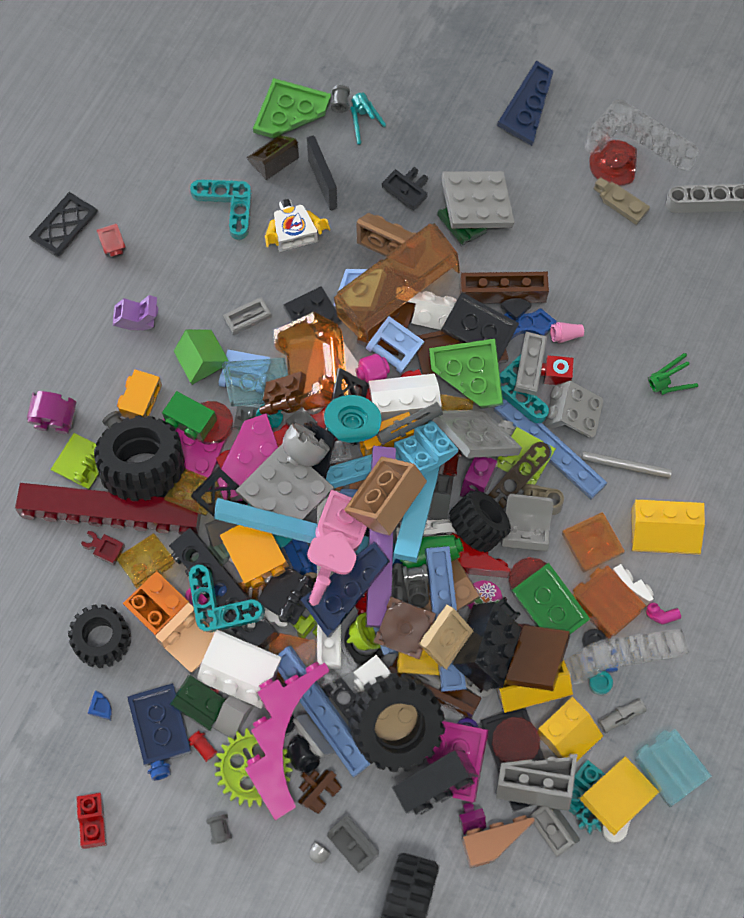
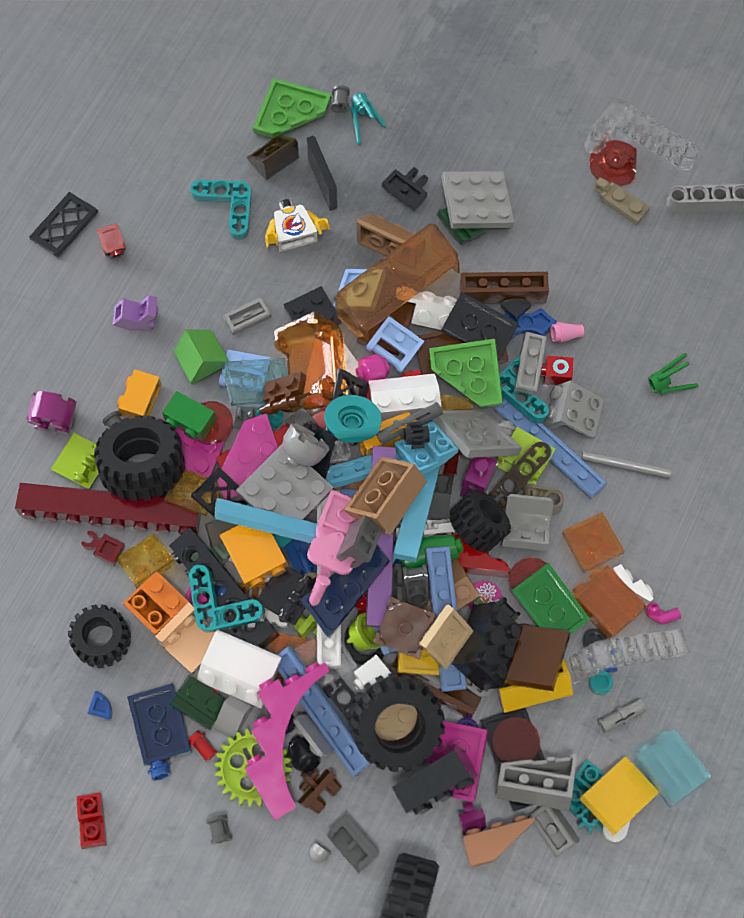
(360, 541): none -> dark grey hinge
(416, 435): none -> black gear
(526, 106): dark blue wing -> none
(570, 731): yellow slope -> none
(667, 526): yellow slope -> none

